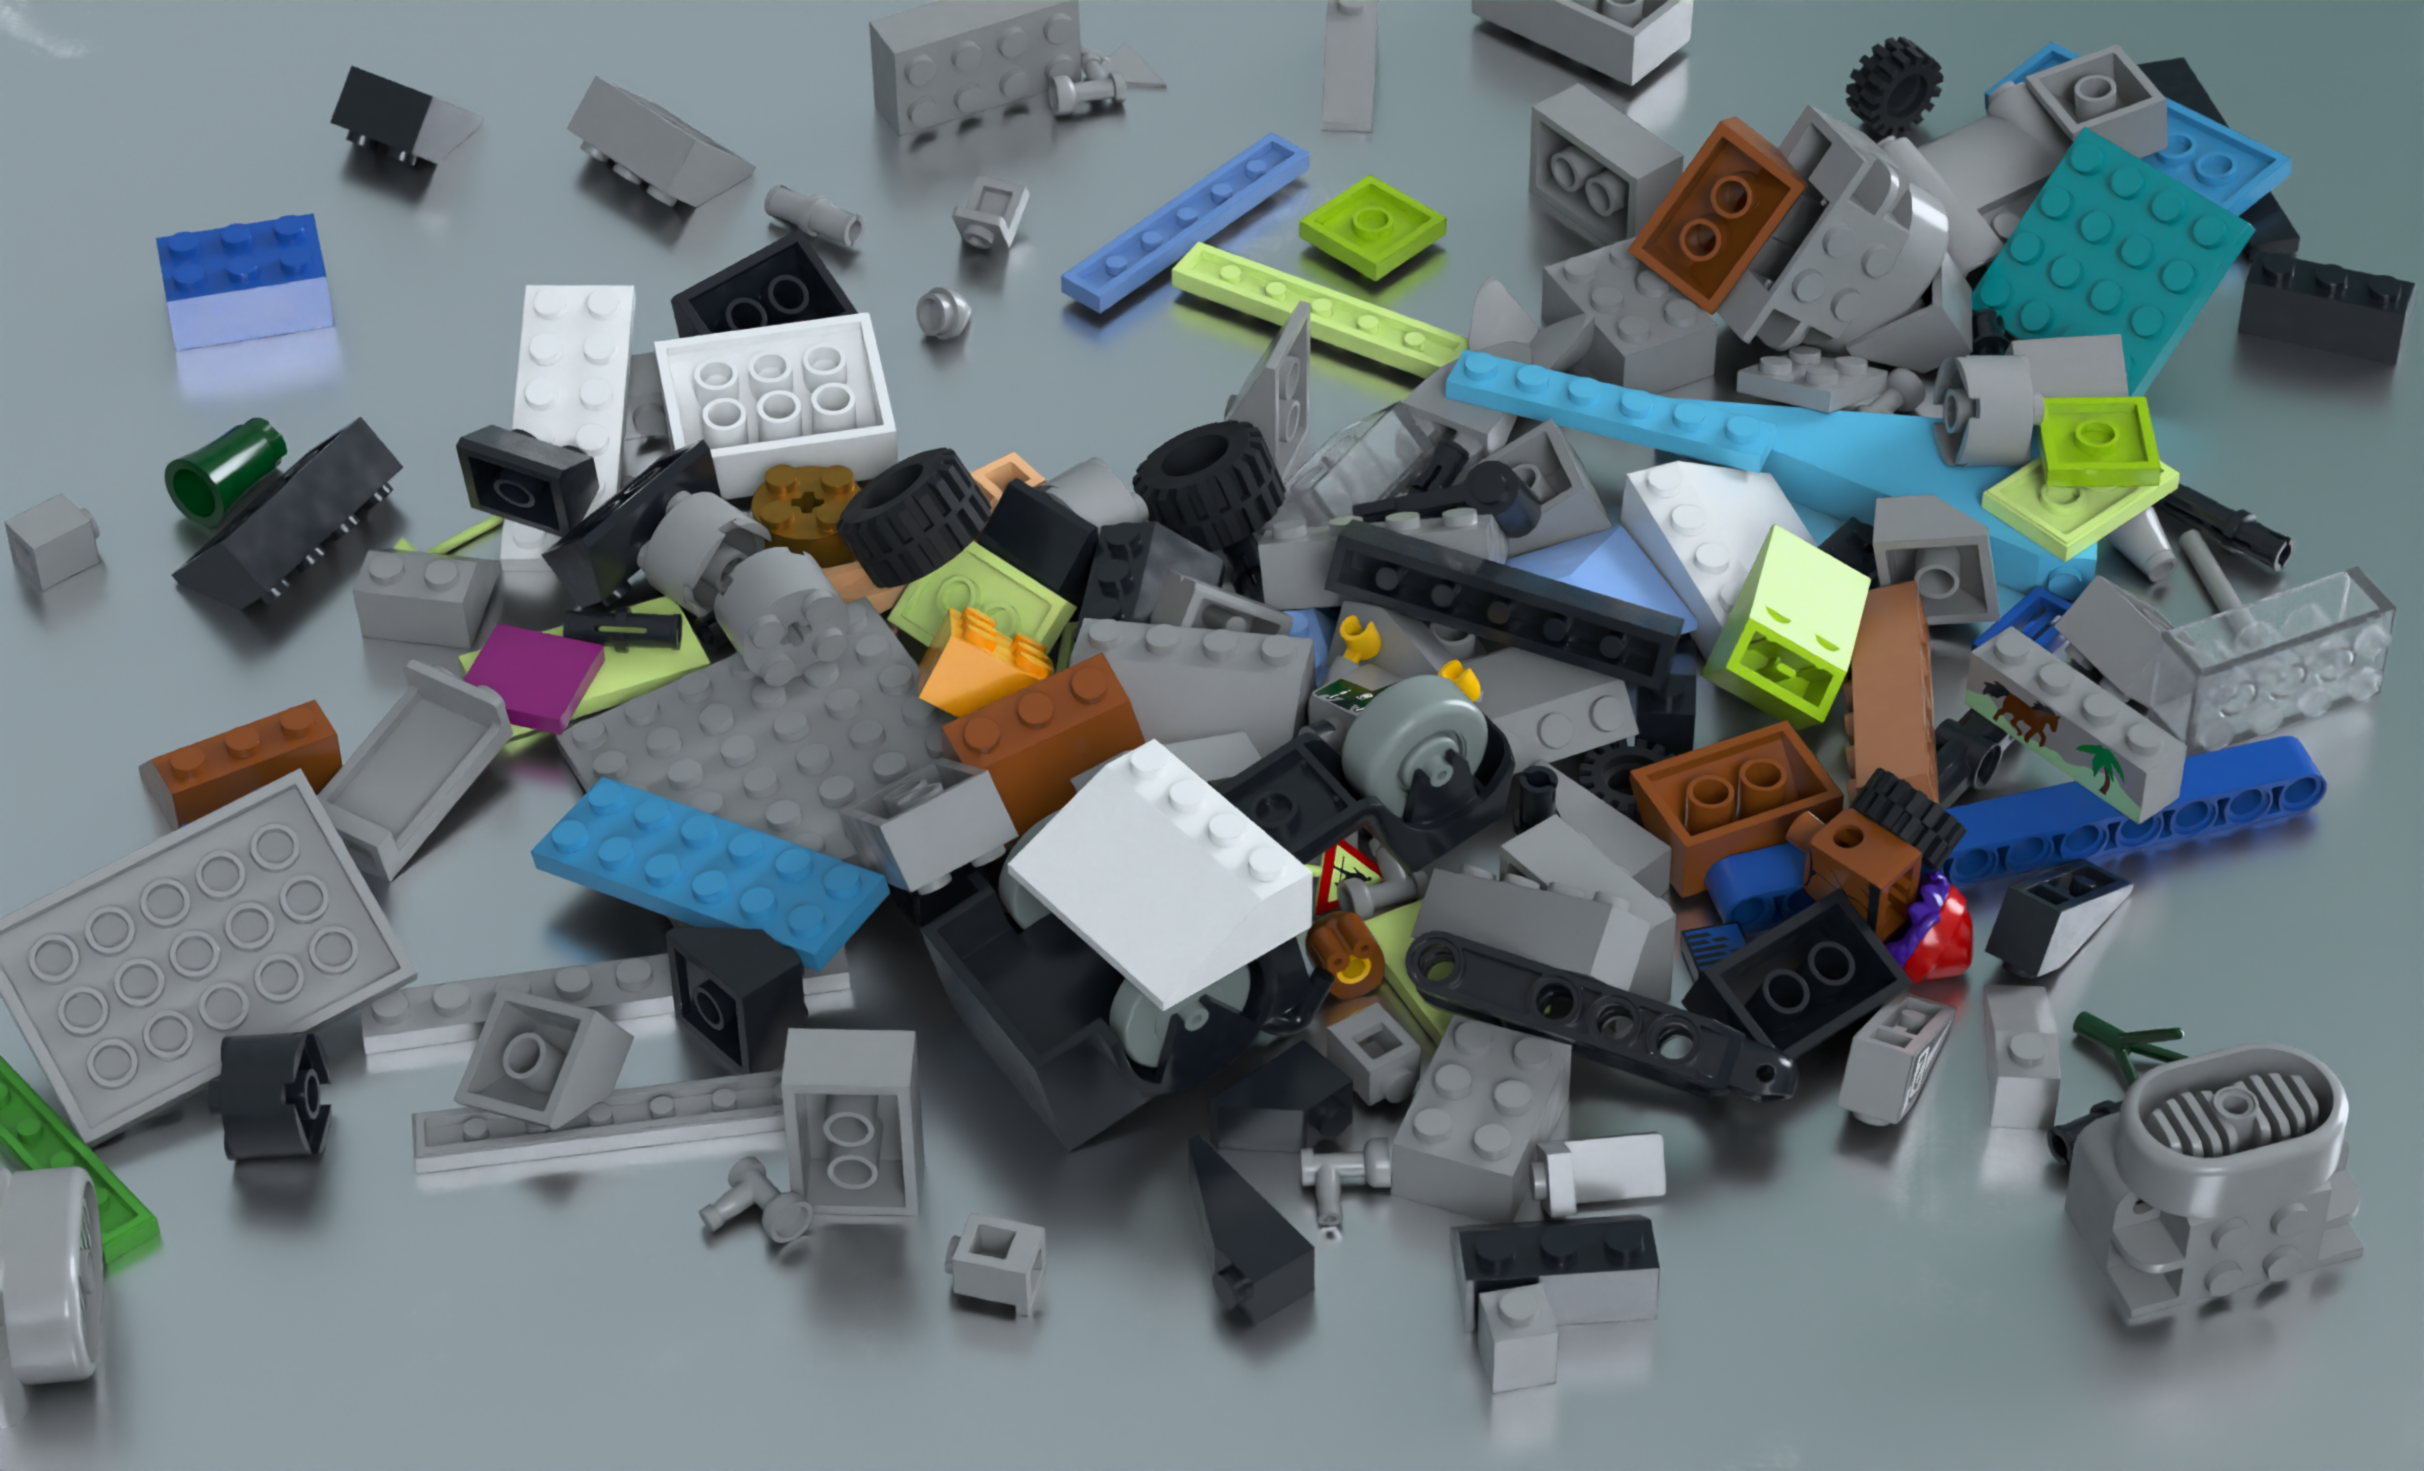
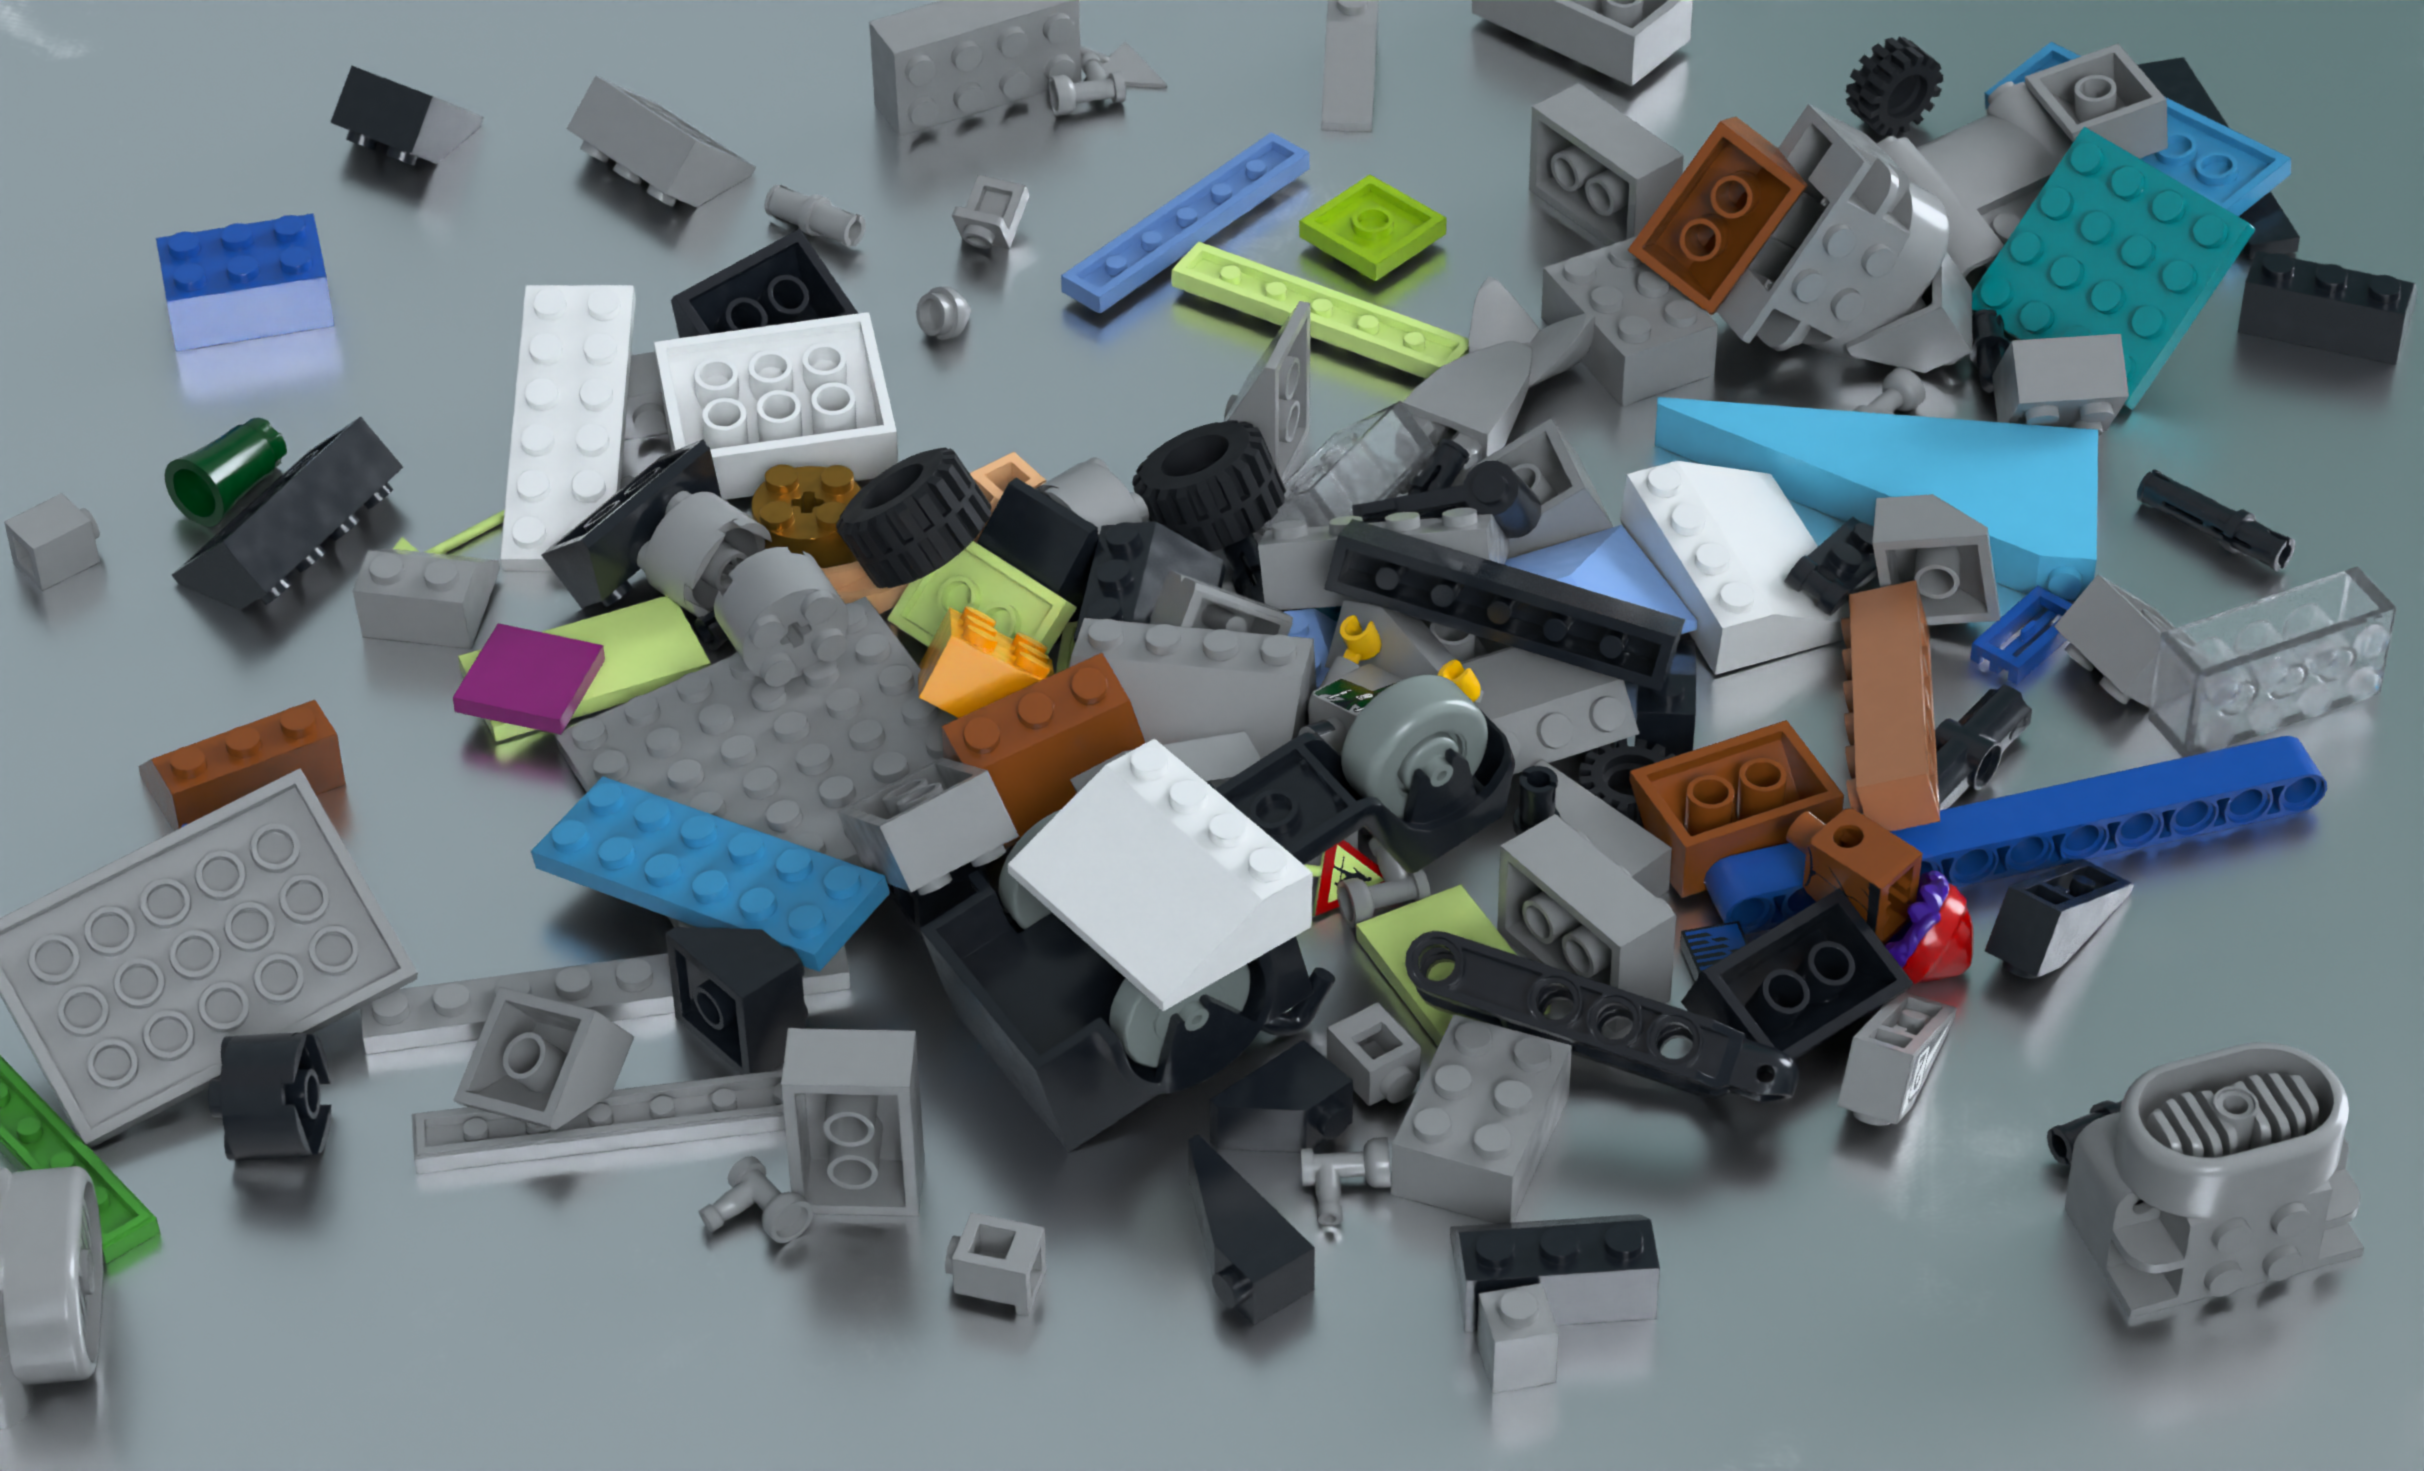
(414, 767): light grey panel -> none
(527, 478): black slope -> none
(662, 630): black pin -> none
(1348, 951): dark orange piece -> none
(1548, 926): light grey brick -> none
(1597, 1170): bracket -> none
(1611, 411): medium azure plate -> none
(1790, 631): lime slope -> none
(1812, 380): light grey plate -> none
(1910, 816): black tyre -> none
(1986, 410): light grey brick -> none
(2021, 1056): light grey slope -> none
(2069, 518): yellowish green tile -> none
(2075, 725): light grey brick -> none
(2098, 442): lime plate -> none
(2123, 1043): dark green plant -> none
(2145, 545): light grey cone -> none
(2209, 571): light grey bar -> none

